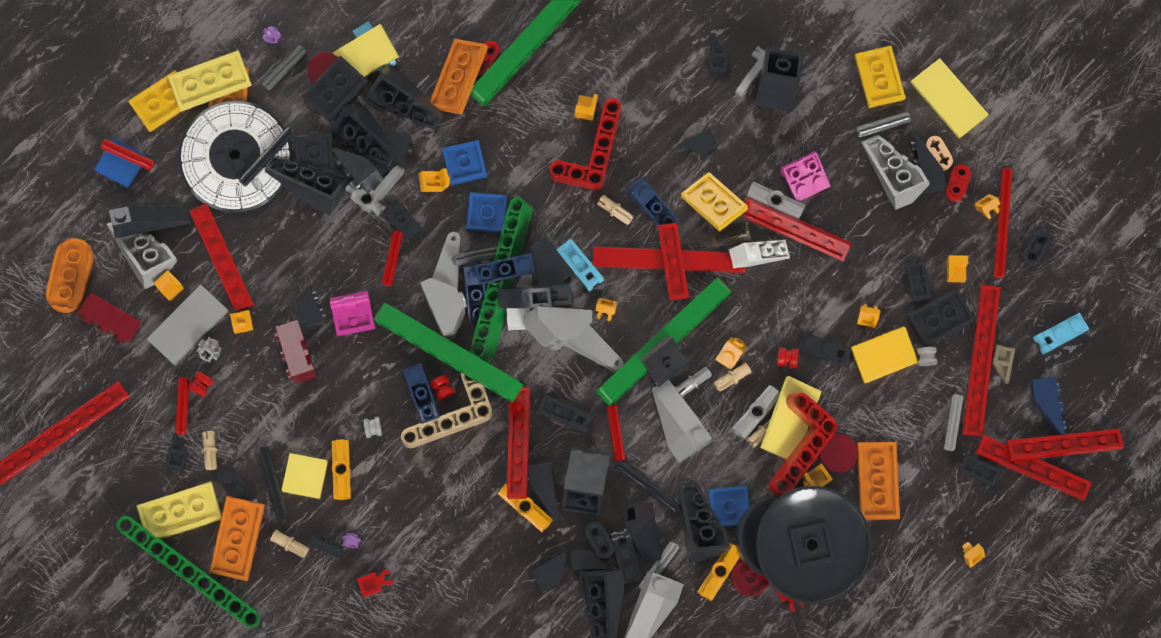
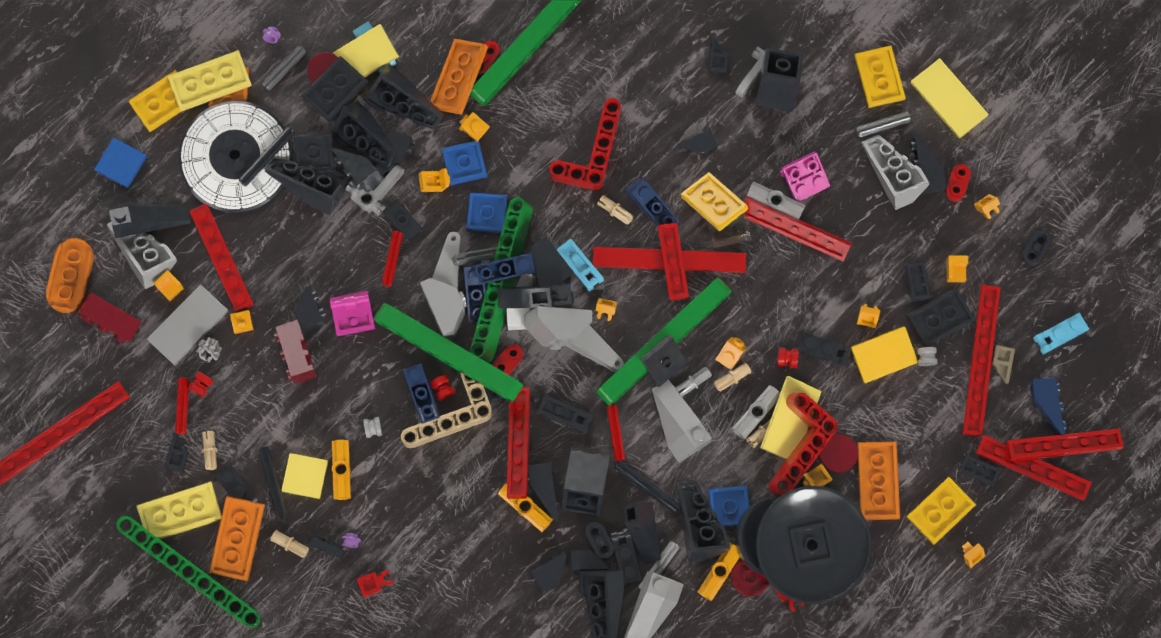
(127, 154): red axle -> none
(473, 126): none -> light orange bracket
(508, 361): none -> red plate
(586, 107): light orange panel -> none
(758, 253): white slope -> none
(941, 510): none -> yellow tile
(943, 151): light nougat beam -> none
(953, 423): light grey axle -> none
(1003, 222): red axle -> none

